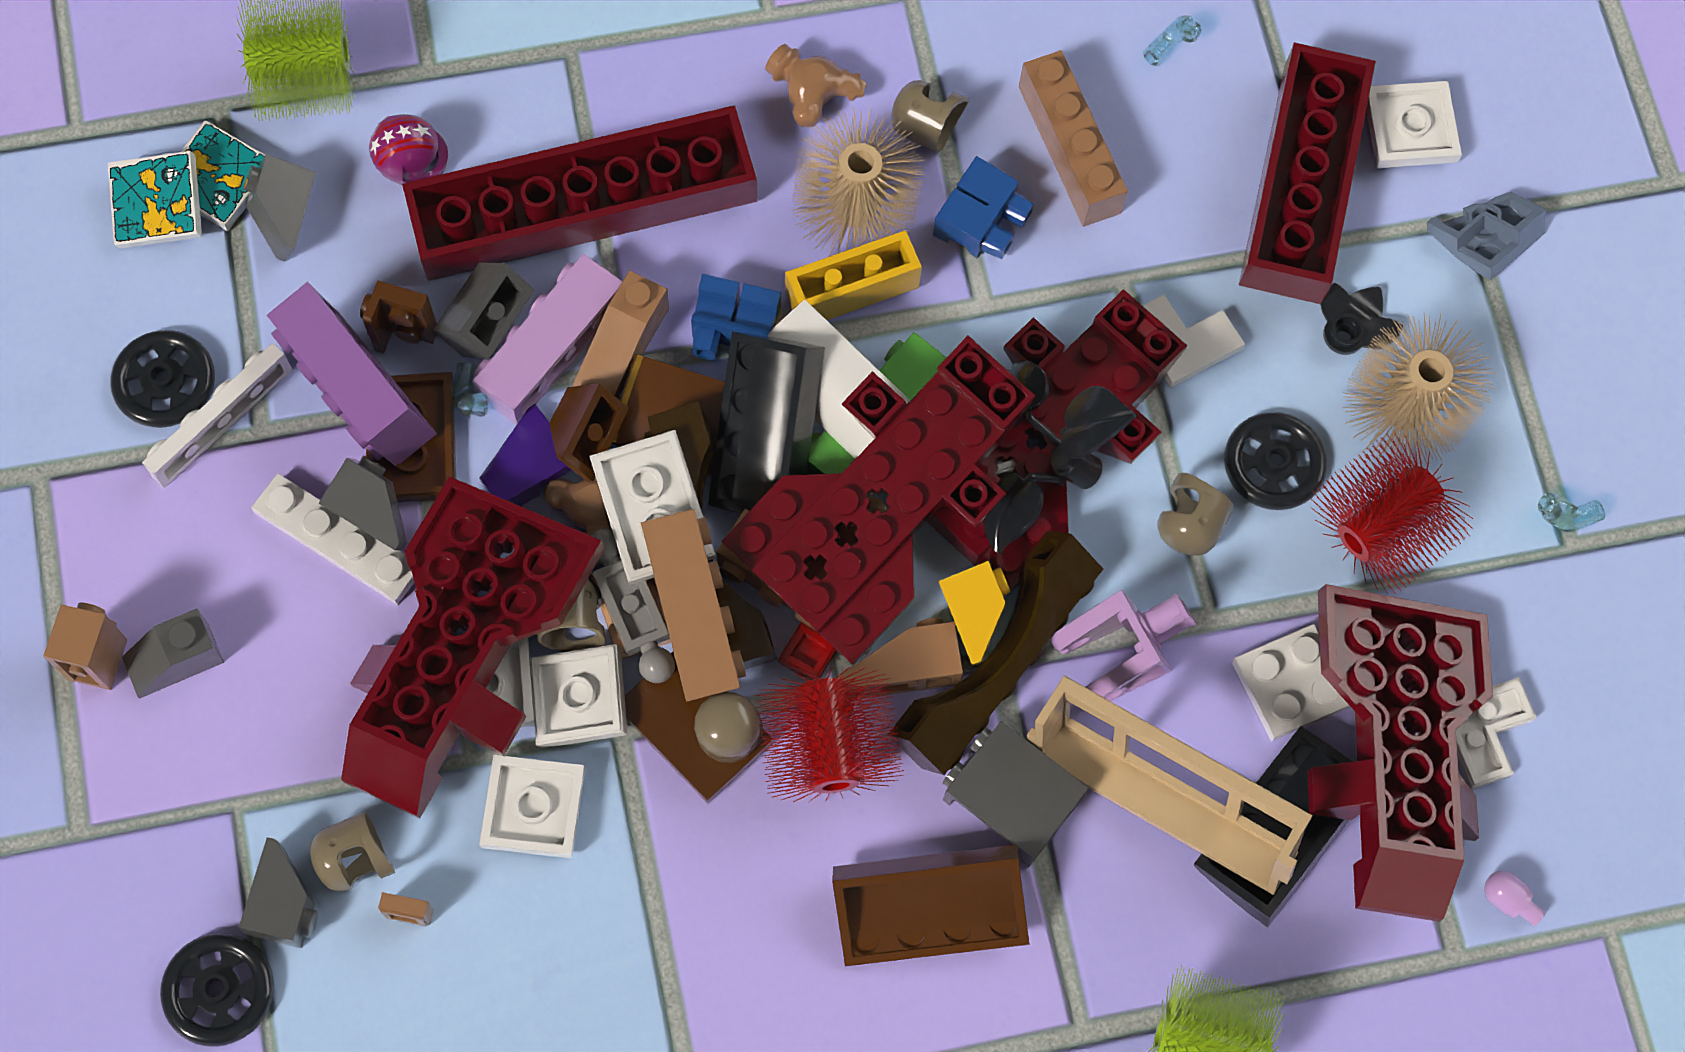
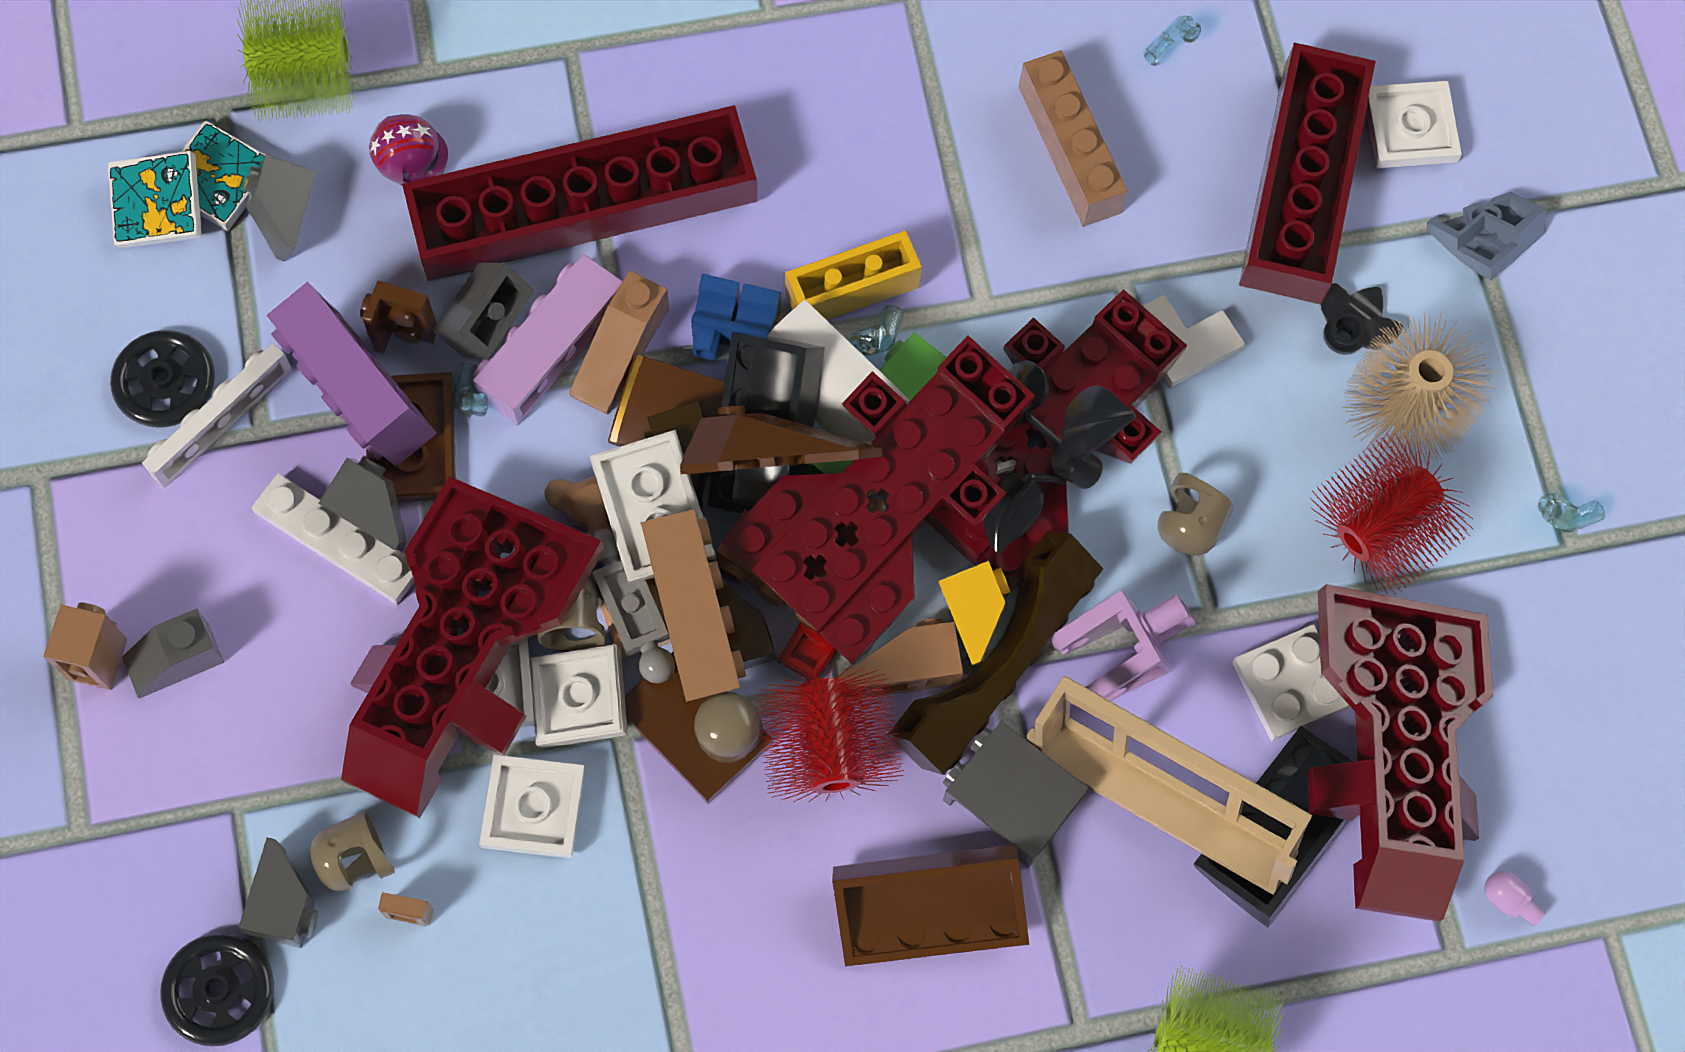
(524, 461): dark purple slope -> none
(585, 426): reddish brown slope -> none
(764, 440): none -> reddish brown wedge
(812, 82): medium nougat animal -> none
(856, 183): tan piece -> none
(879, 337): none -> clear light blue arm
(927, 119): dark tan helmet -> none
(977, 208): blue hips -> none
(1270, 494): black plate -> none
(1478, 746): white tile -> none

